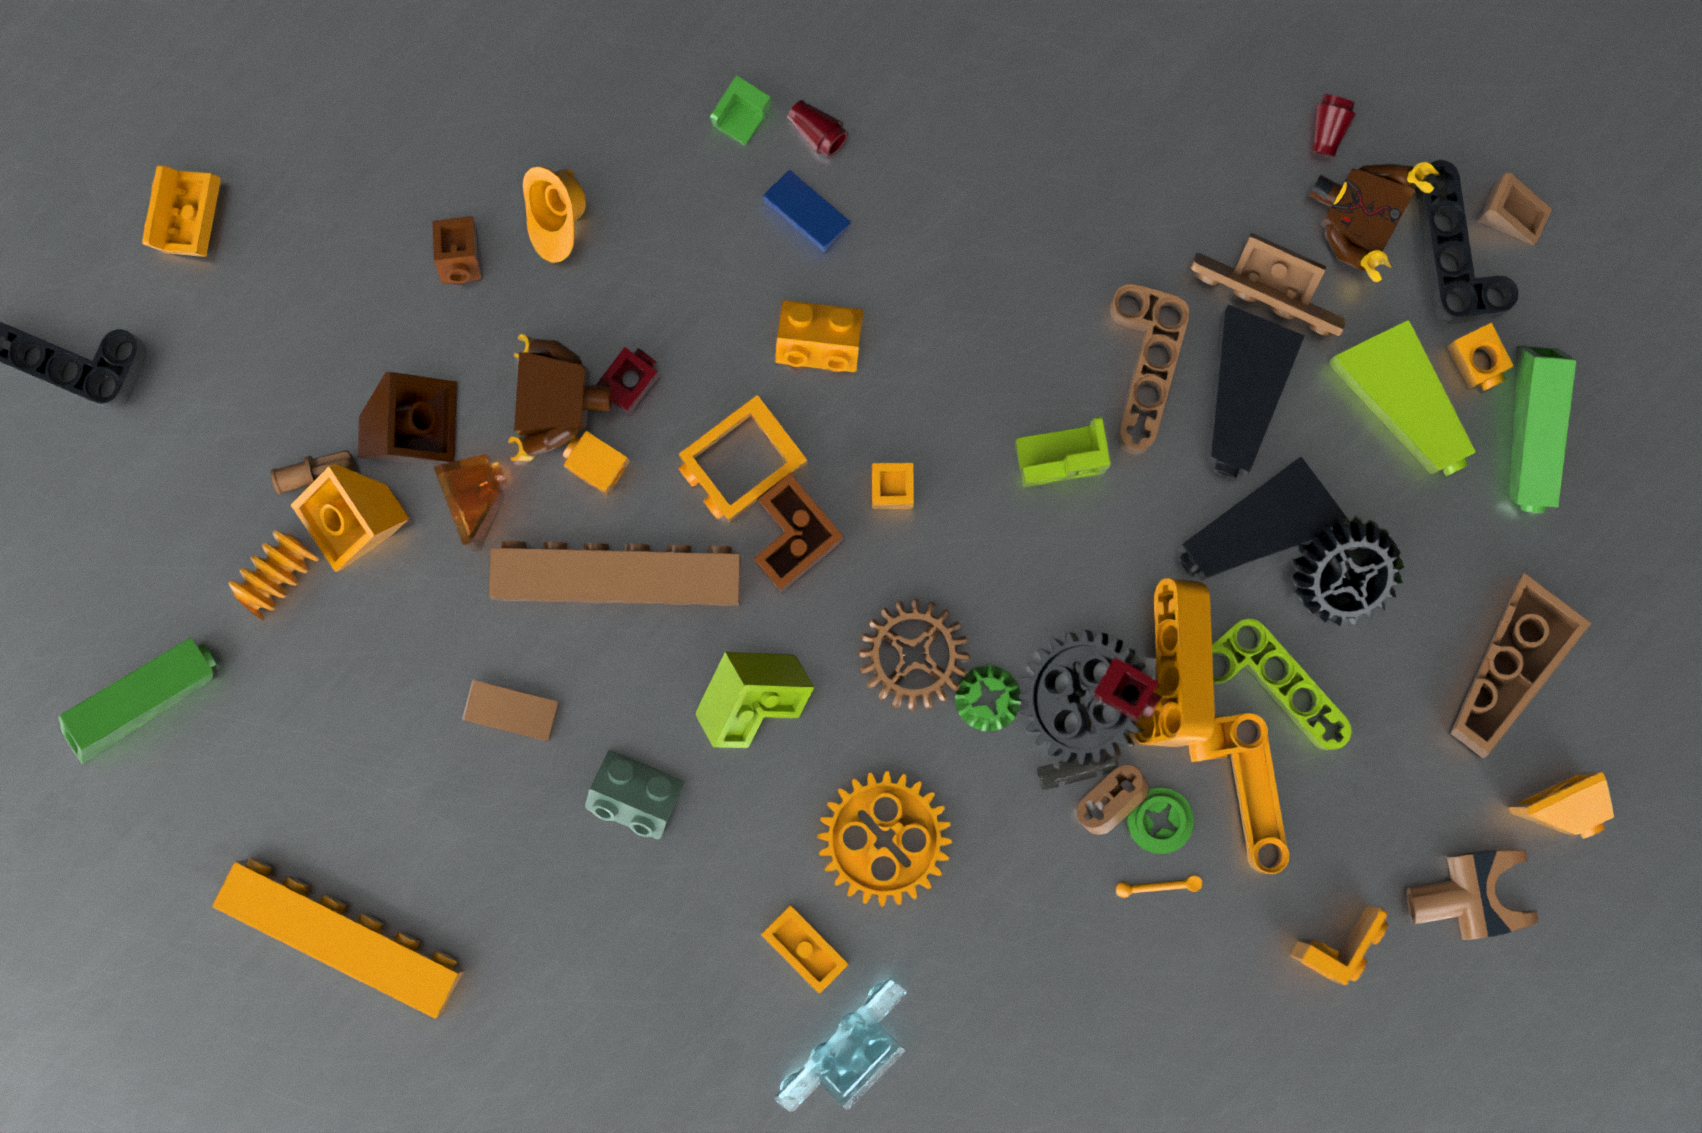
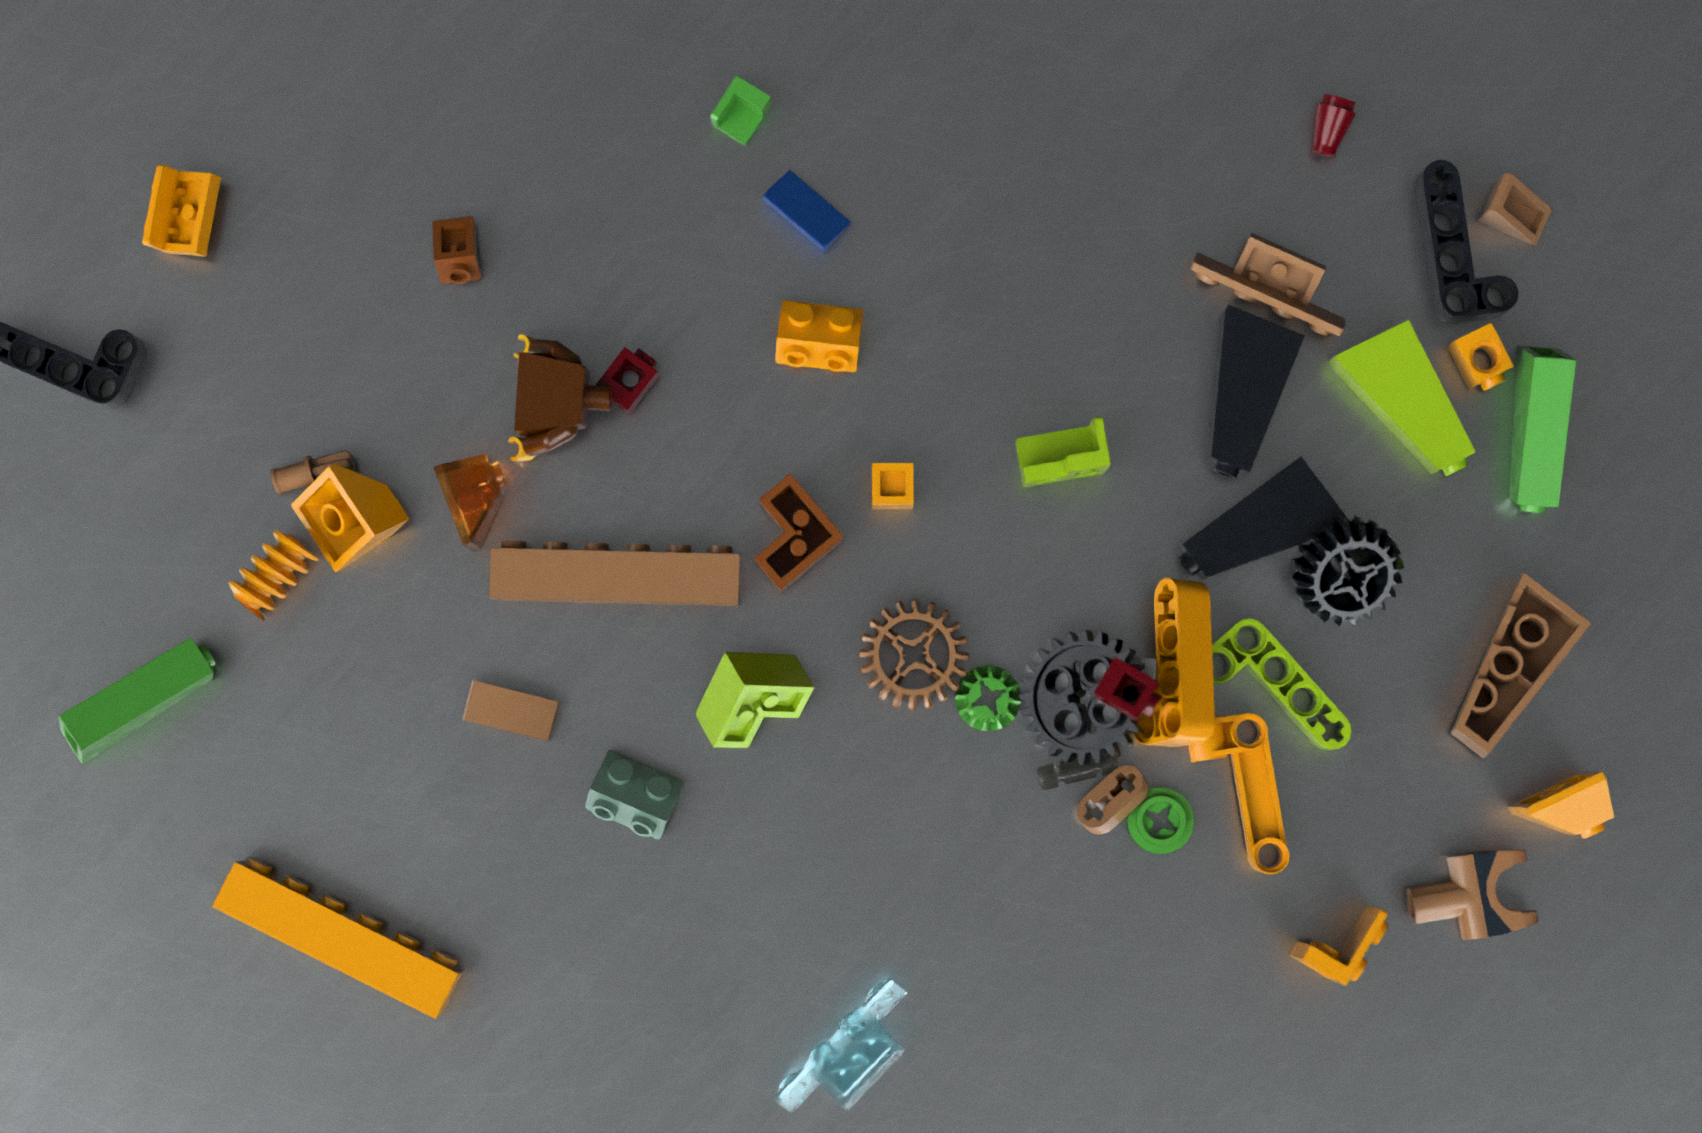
(409, 420): reddish brown slope -> none
(552, 208): light orange piece -> none
(595, 462): light orange brick -> none
(776, 435): light orange window -> none
(805, 949): light orange plate -> none
(818, 128): dark red cone -> none
(912, 813): light orange gear -> none
(1146, 372): medium nougat beam -> none
(1192, 883): light orange hinge -> none
(1368, 210): reddish brown torso -> none

